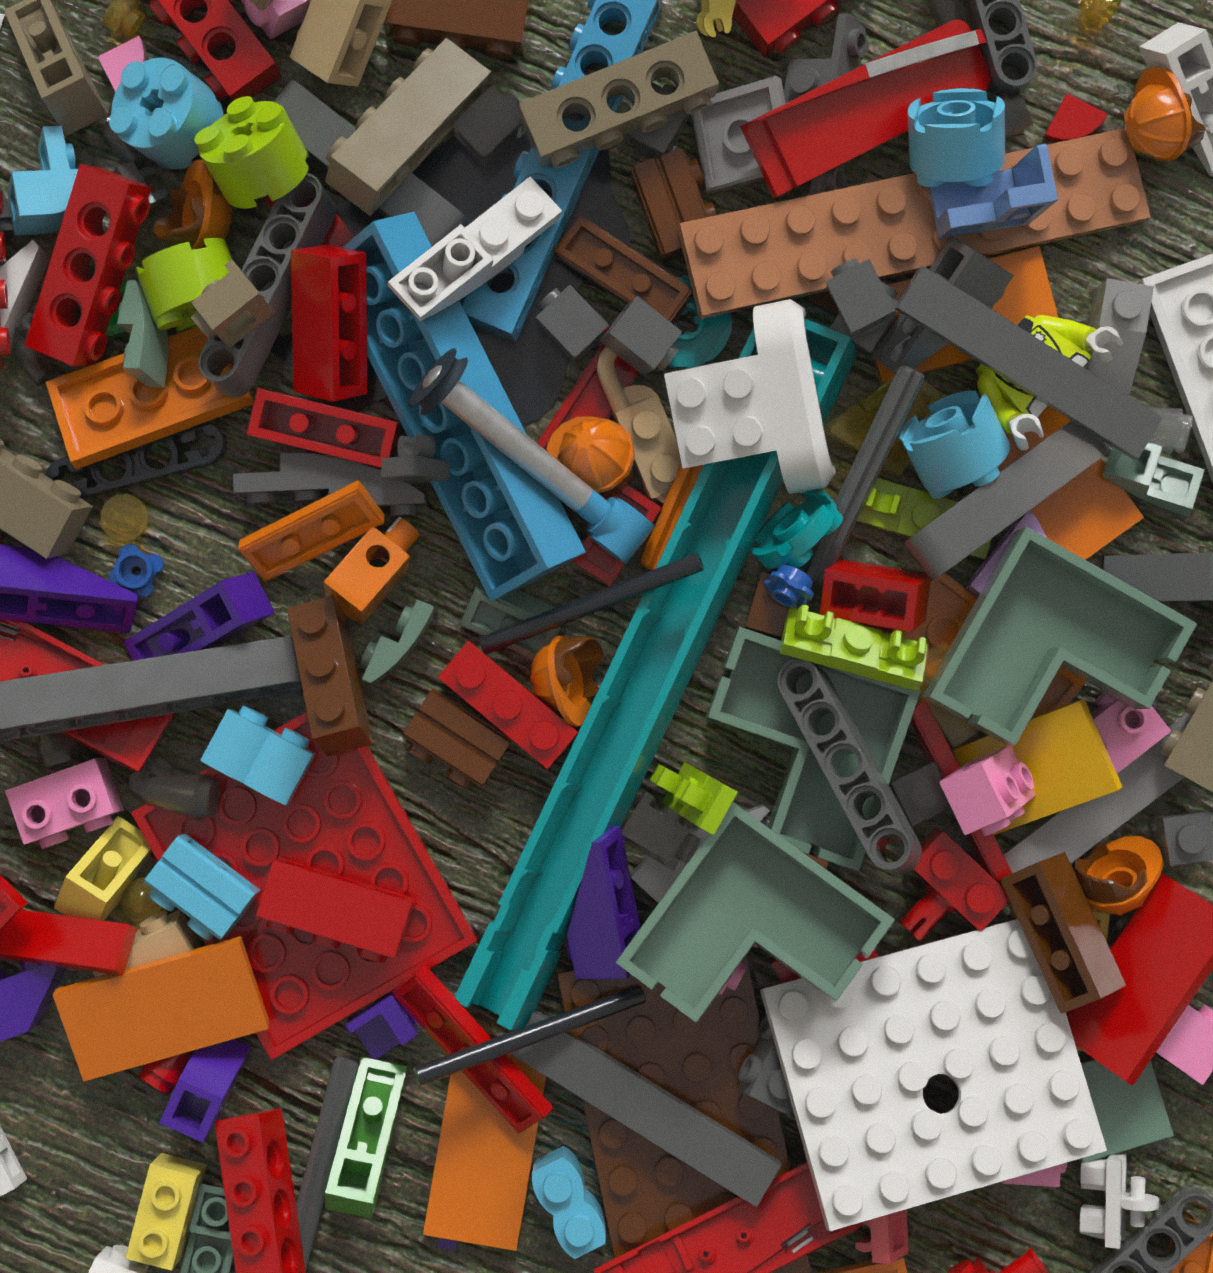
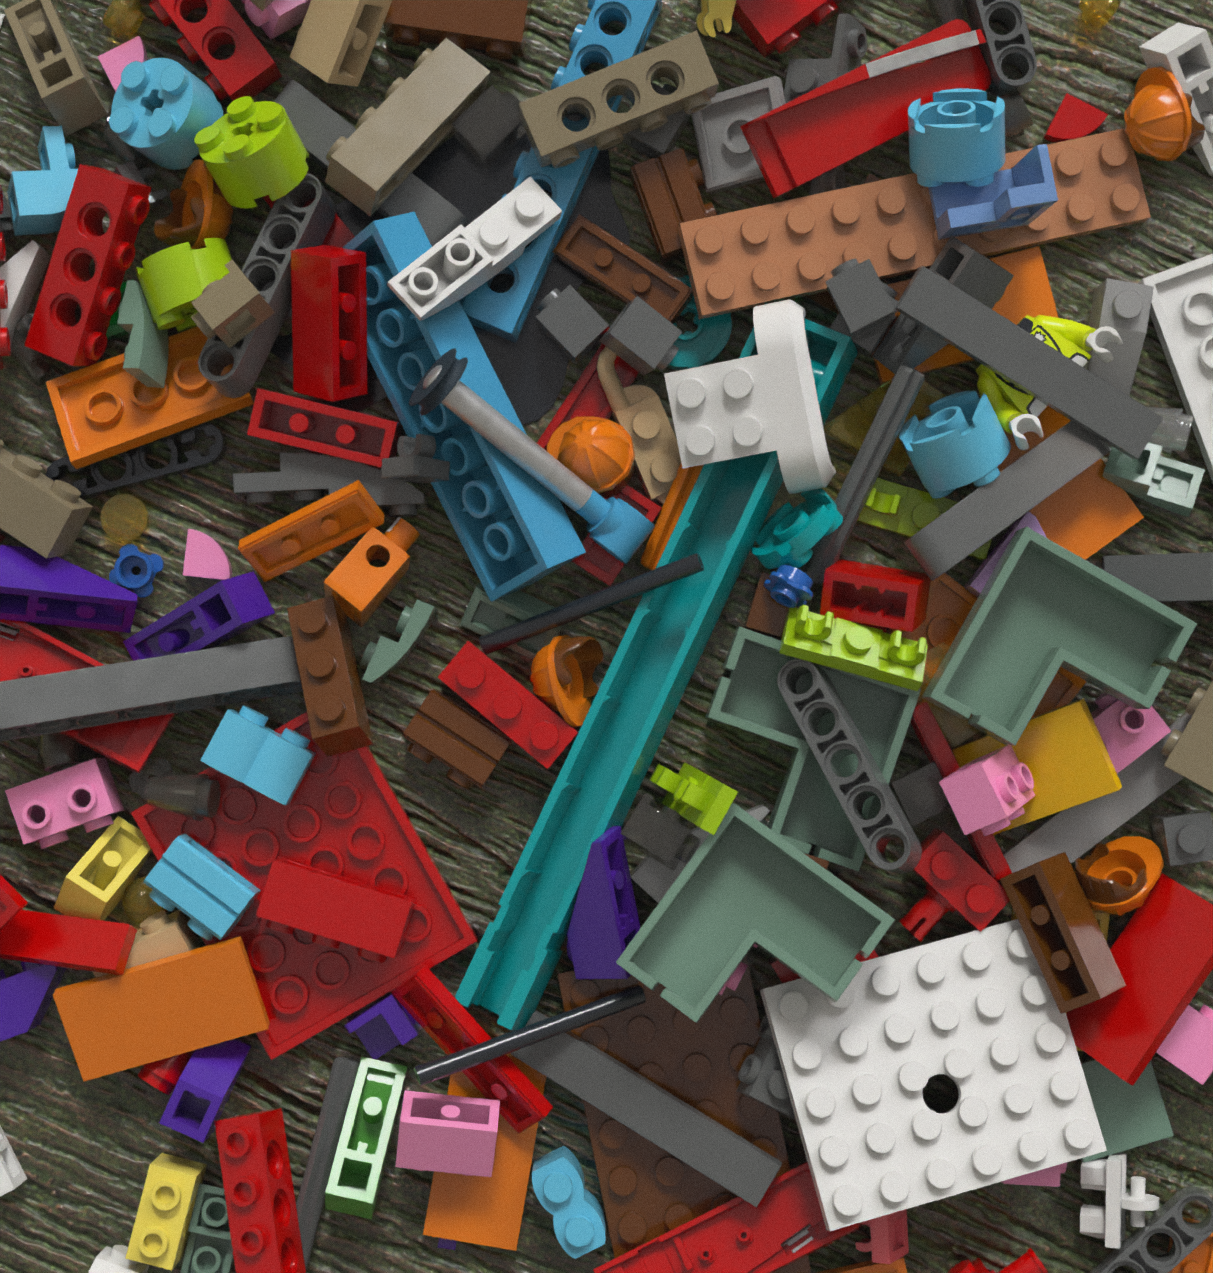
(205, 558): none -> bright pink tile
(447, 1133): none -> bright pink brick

